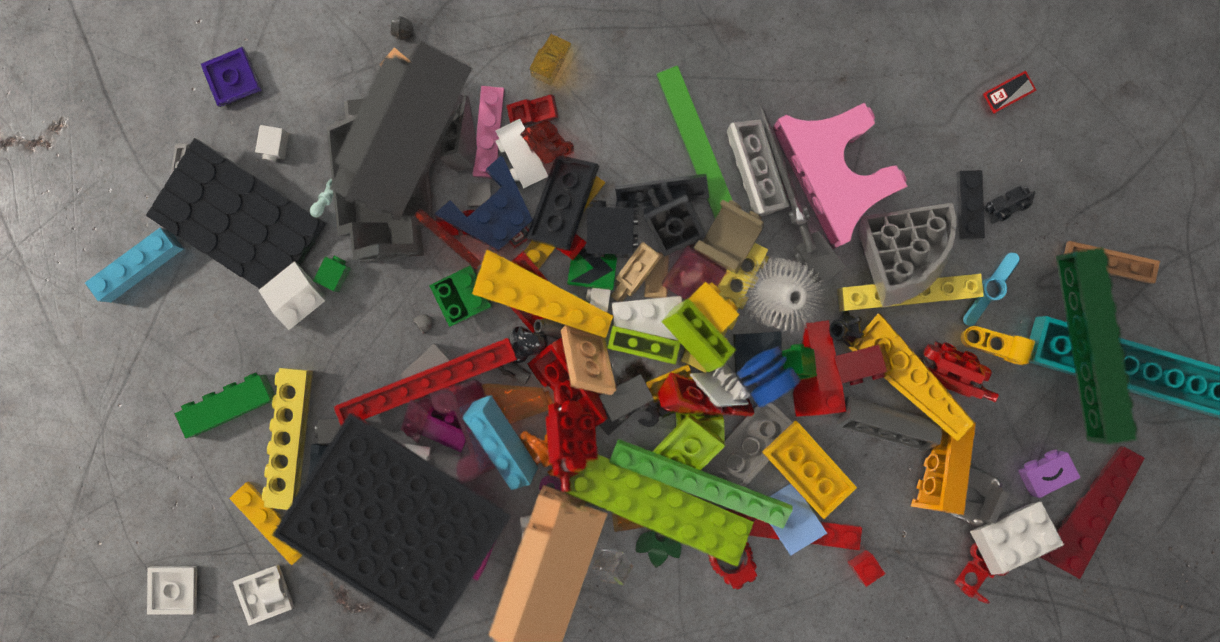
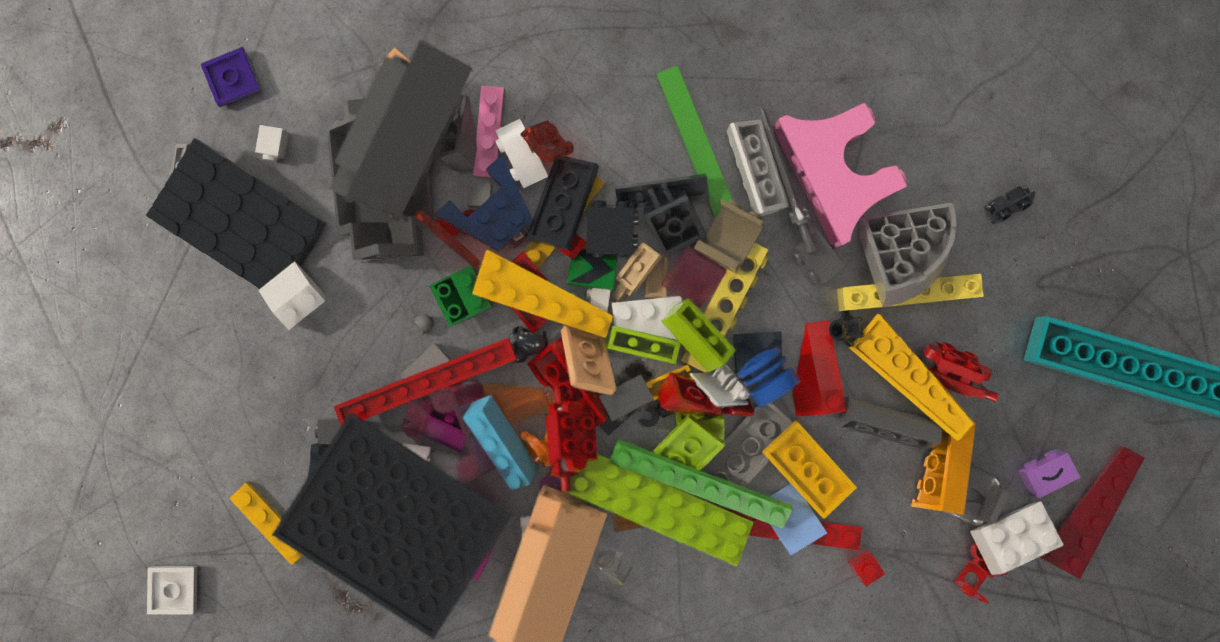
(134, 265): medium azure brick -> none
(224, 406): green brick -> none
(263, 594): white plate -> none
(294, 451): light yellow brick -> none
(325, 198): light aqua piece -> none
(332, 273): green brick -> none
(401, 28): dark grey plate -> none
(516, 372): dark grey pin -> none
(533, 110): red slope -> none
(548, 328): dark grey cone -> none
(549, 59): clear yellow arch -> none
(657, 547): dark green plate -> none
(714, 307): yellow brick -> none
(739, 575): red piece -> none
(781, 293): white piece -> none
(801, 360): green brick -> none
(863, 363): dark red brick -> none
(970, 204): black plate -> none
(1000, 276): medium azure piece -> none
(1009, 92): slope -> none
(1013, 349): yellow piece -> none
(1096, 346): dark green brick -> none
(1123, 264): medium nougat plate -> none

